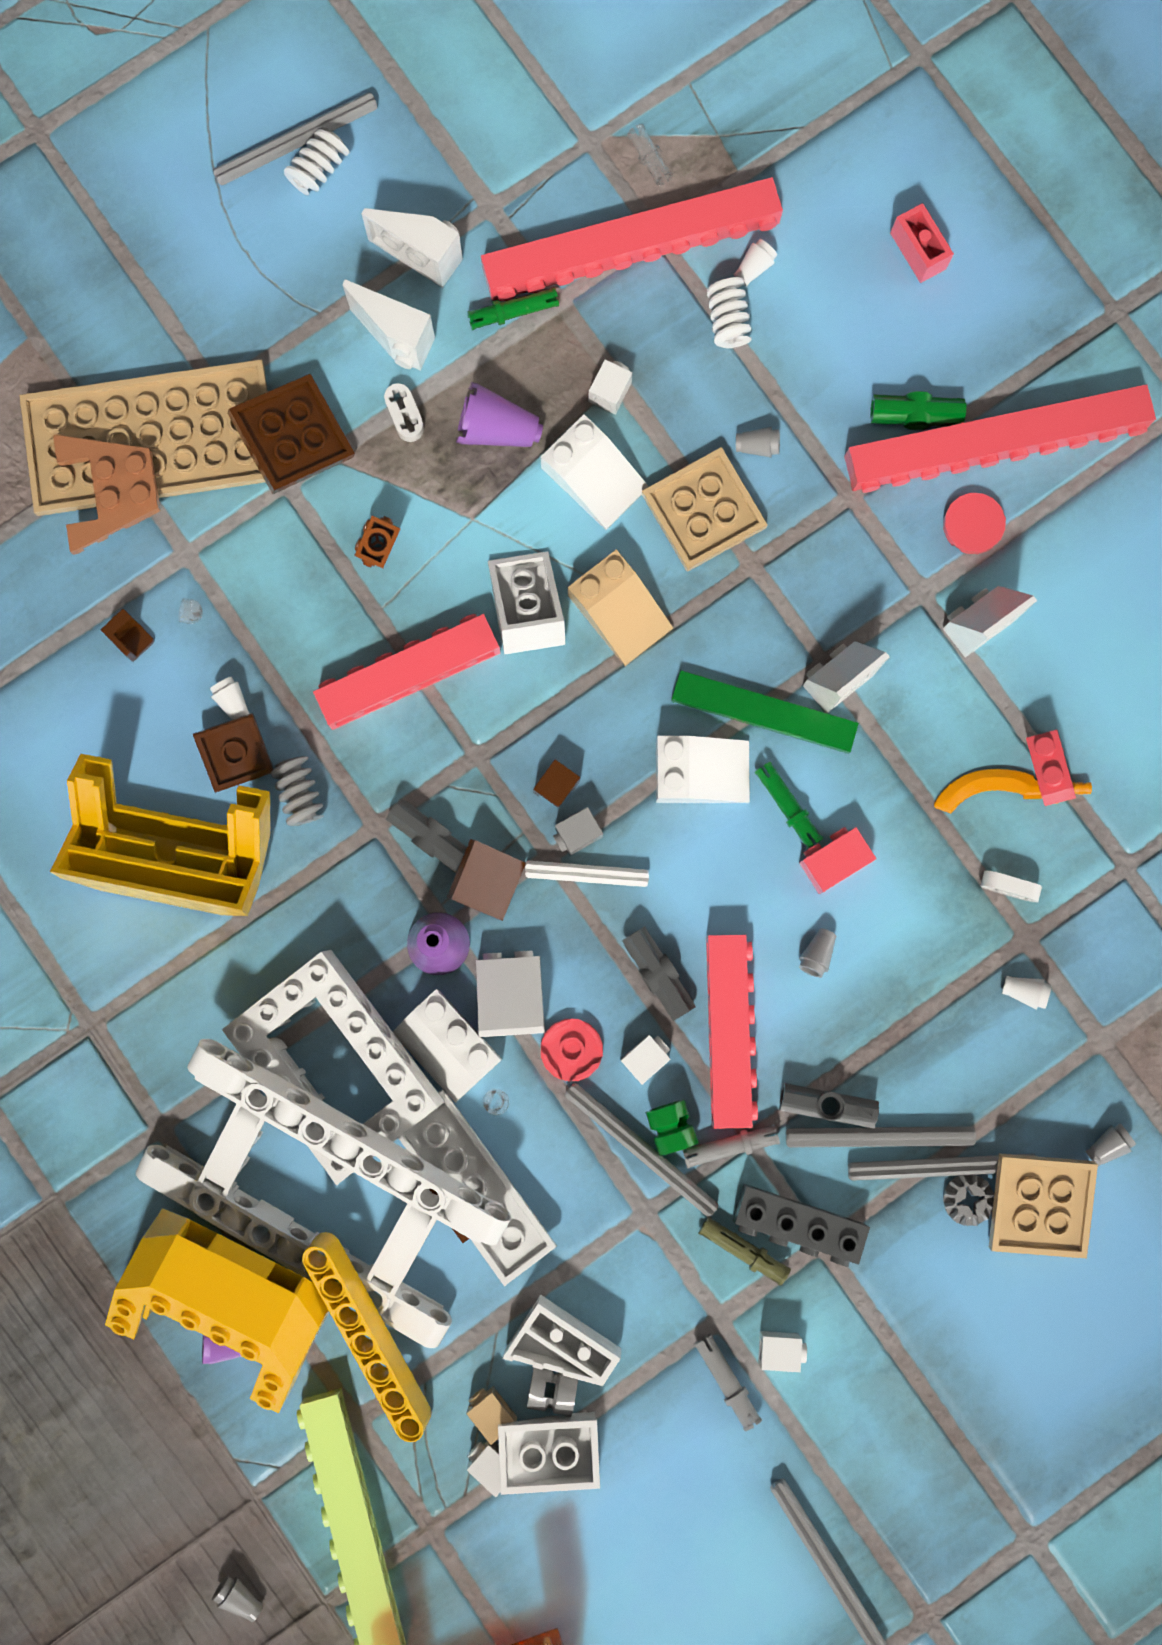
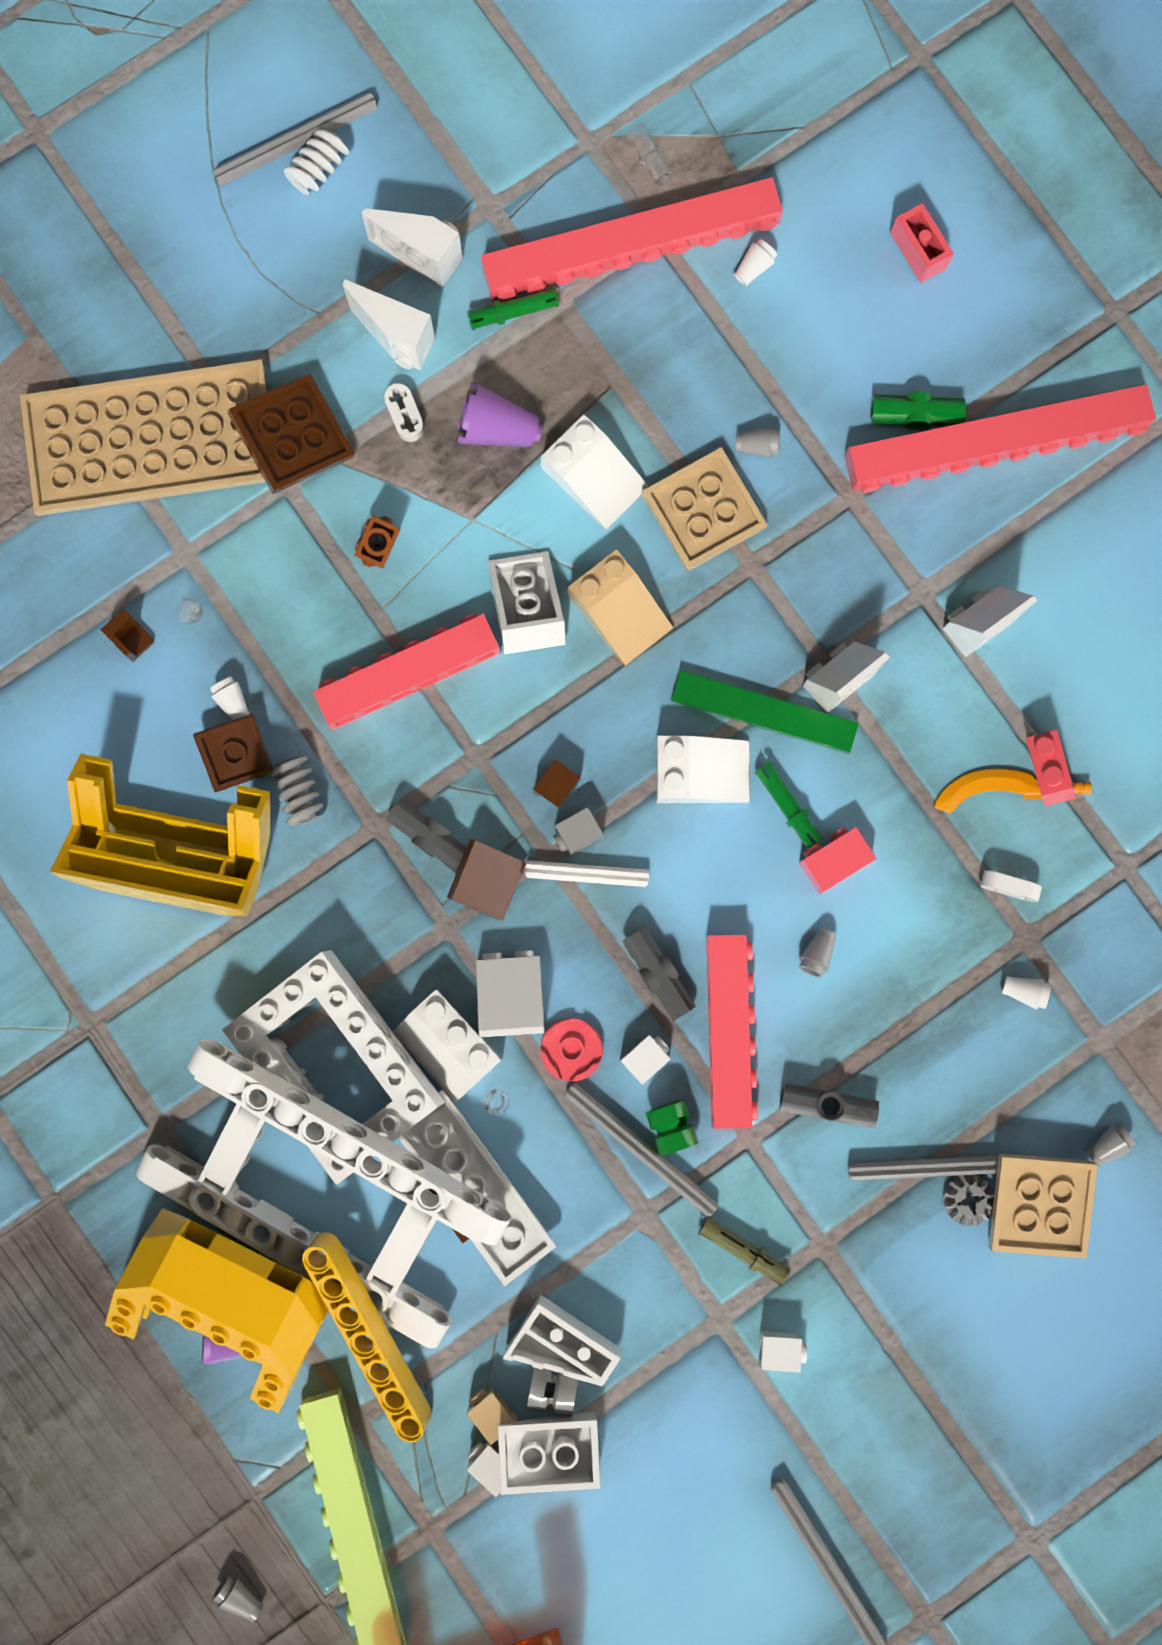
(121, 482): nougat wing -> none
(450, 950): medium lavender cone -> none
(610, 386): white brick -> none
(726, 313): white piece -> none
(731, 1146): light grey pin -> none
(734, 1393): light grey pin -> none
(800, 1224): dark grey brick -> none
(880, 1137): light grey axle -> none
(974, 523): coral tile -> none

